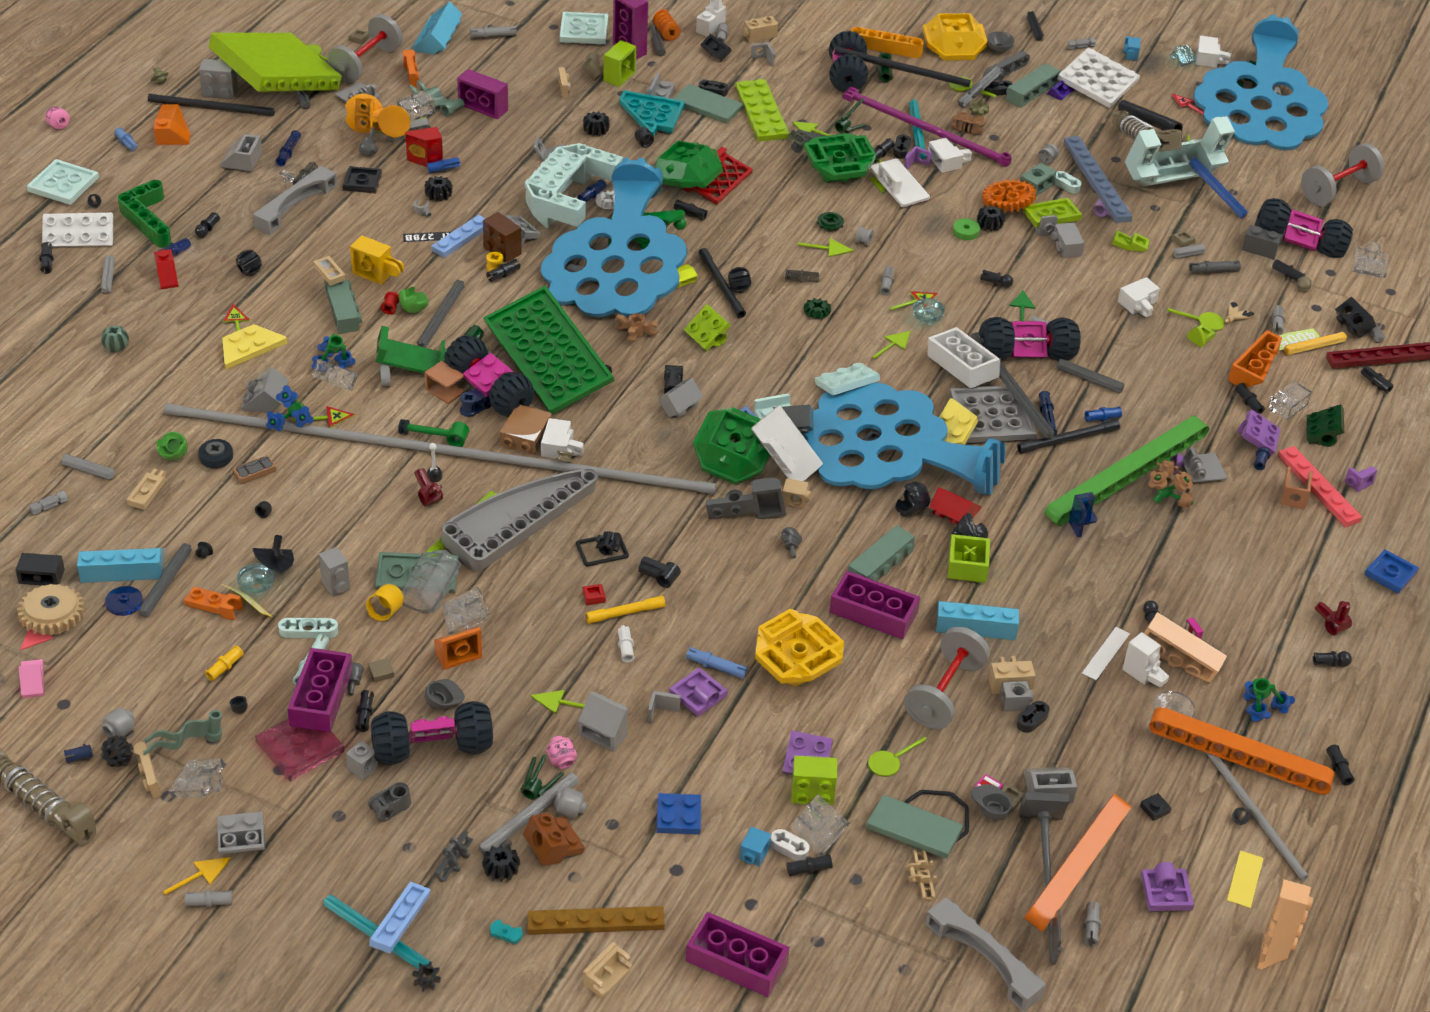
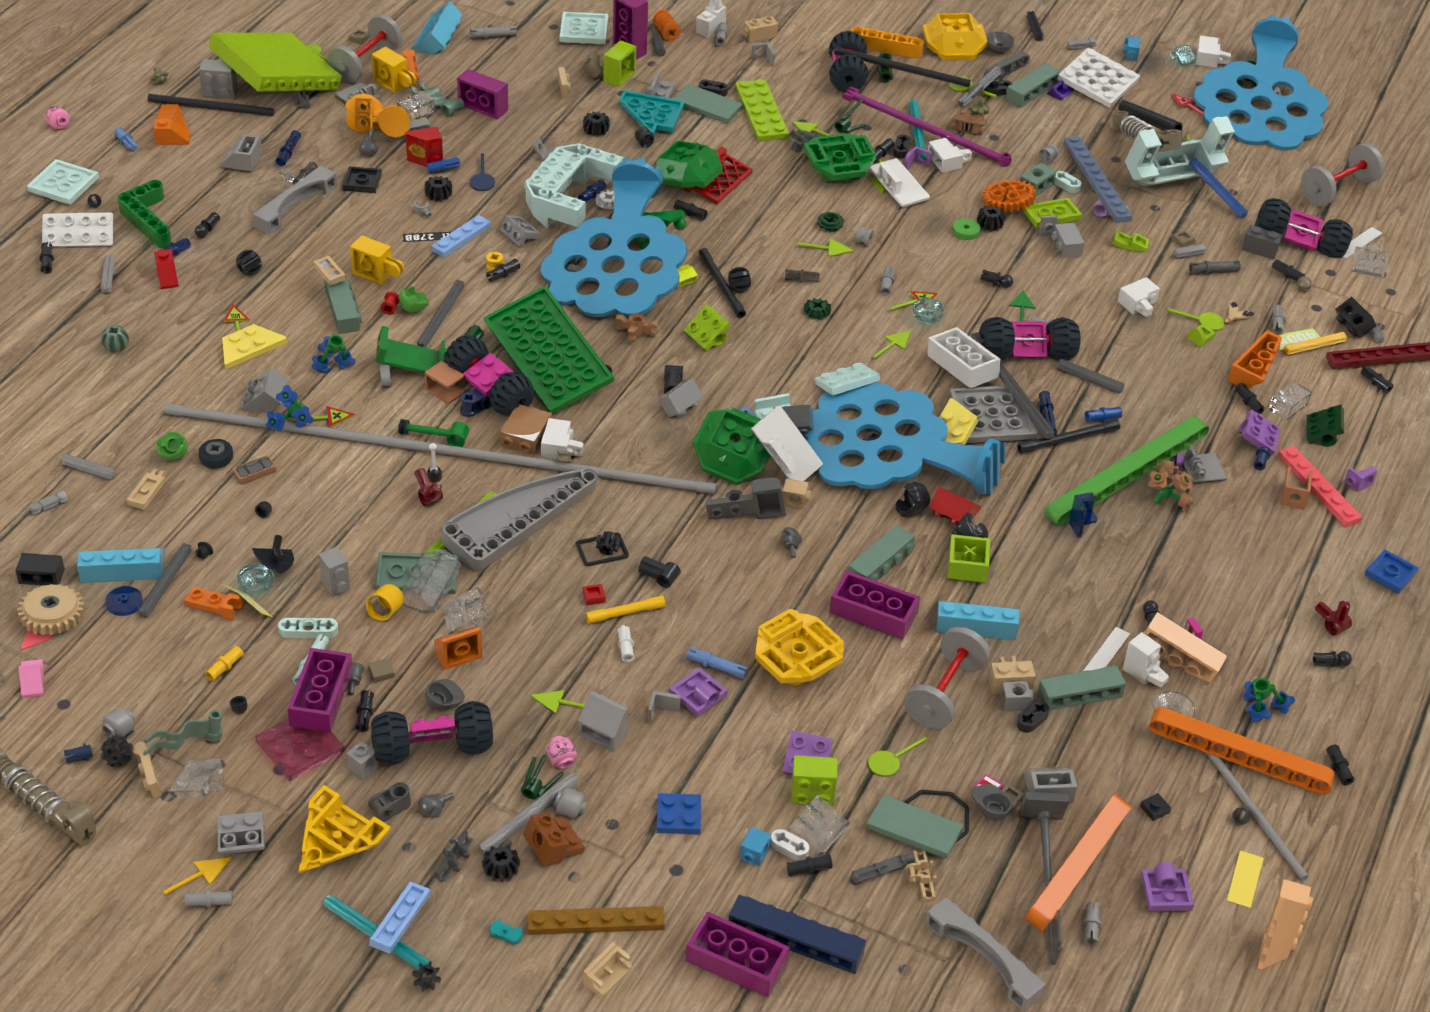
(335, 374): clear piece -> none
(336, 831): none -> yellow wedge
(391, 70): none -> yellow brick
(432, 804): none -> dark grey piece
(482, 181): none -> dark blue piece
(502, 236): reddish brown brick -> none
(716, 47): black plate -> none
(800, 934): none -> dark blue brick
(881, 867): none -> dark grey piece
(1082, 687): none -> sand green brick
(1362, 240): none -> white sticker

